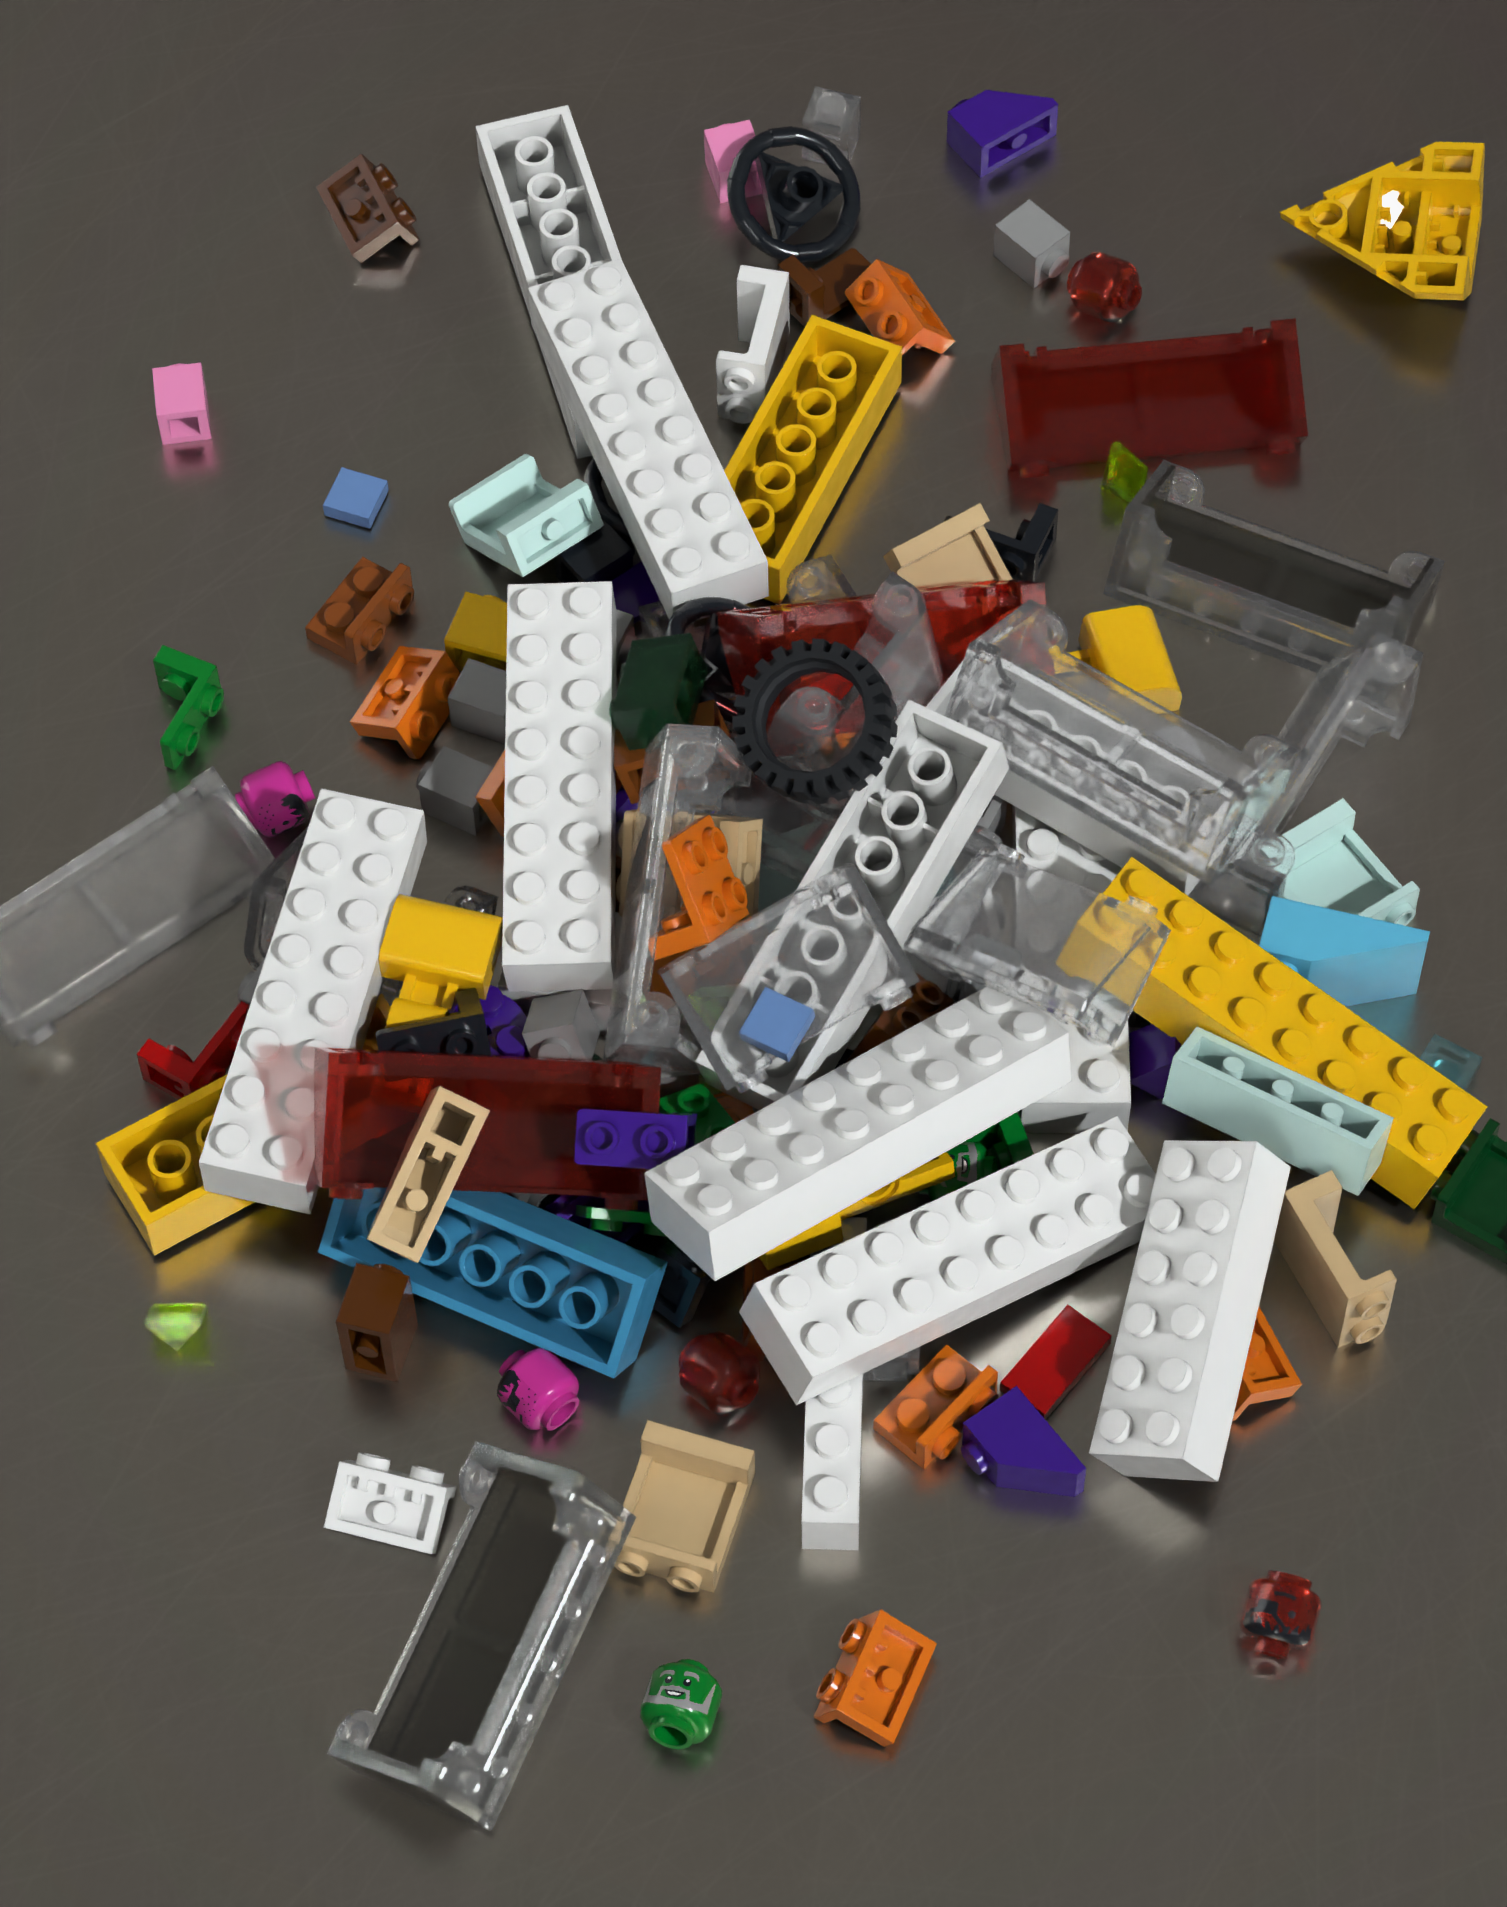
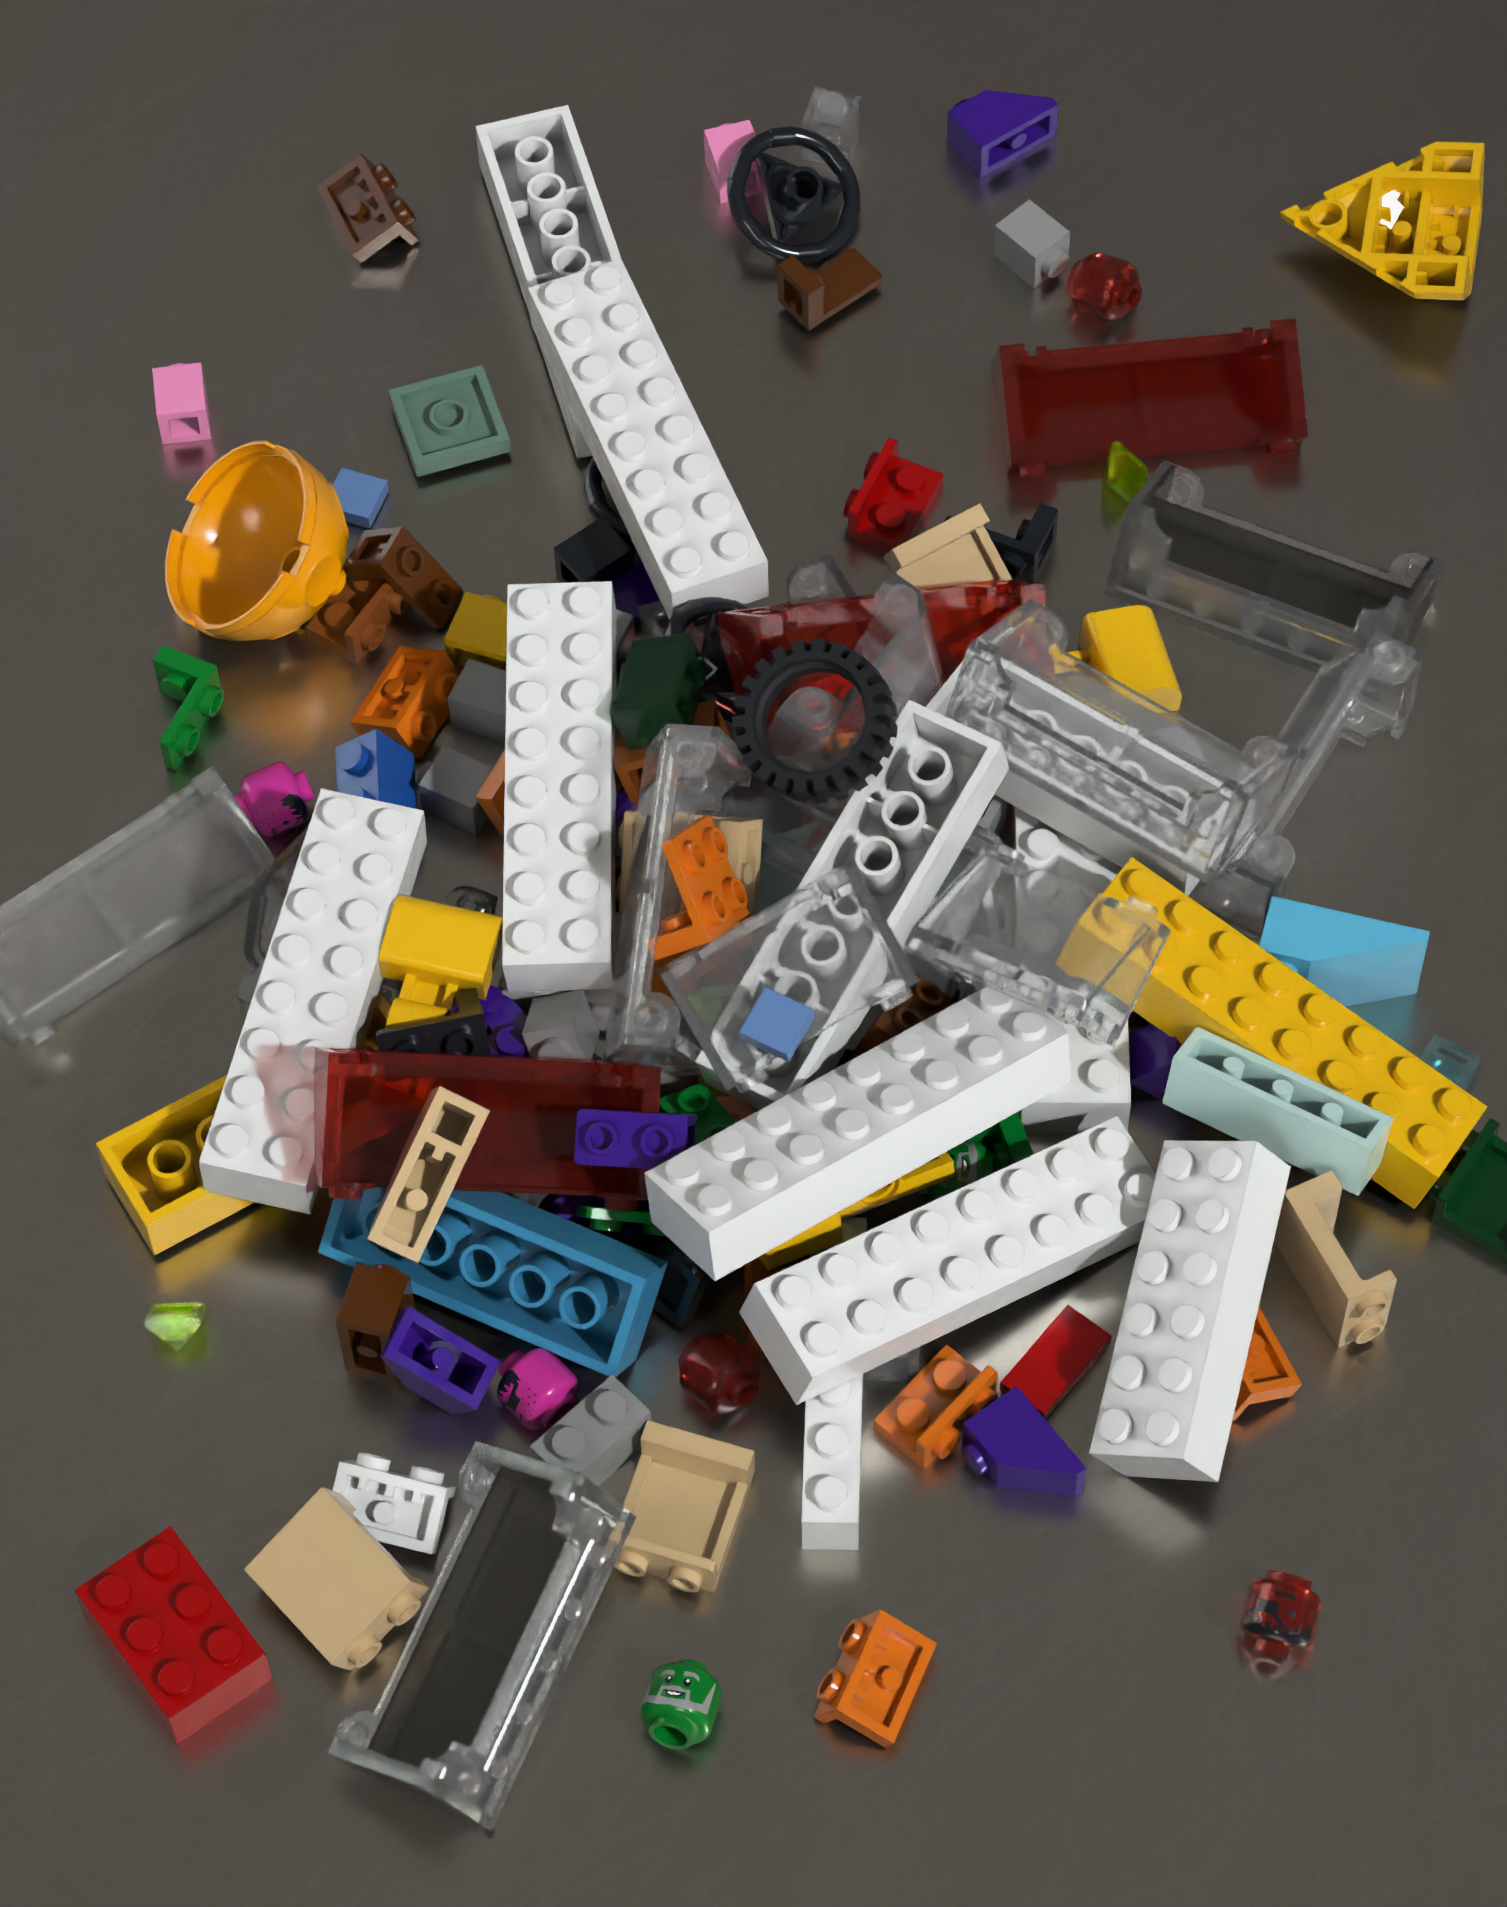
(174, 1634): none -> red brick
(175, 1071): red bracket -> none
(257, 546): none -> light orange rock
(336, 1581): none -> tan panel
(376, 769): none -> blue brick
(409, 568): none -> reddish brown bracket
(438, 1363): none -> dark purple slope
(449, 420): none -> sand green plate
(524, 518): light aqua panel -> none
(596, 1433): none -> light grey brick
(765, 323): white panel -> none
(810, 439): yellow brick -> none
(890, 500): none -> red bracket
(897, 309): orange bracket -> none
(1342, 873): light aqua panel -> none

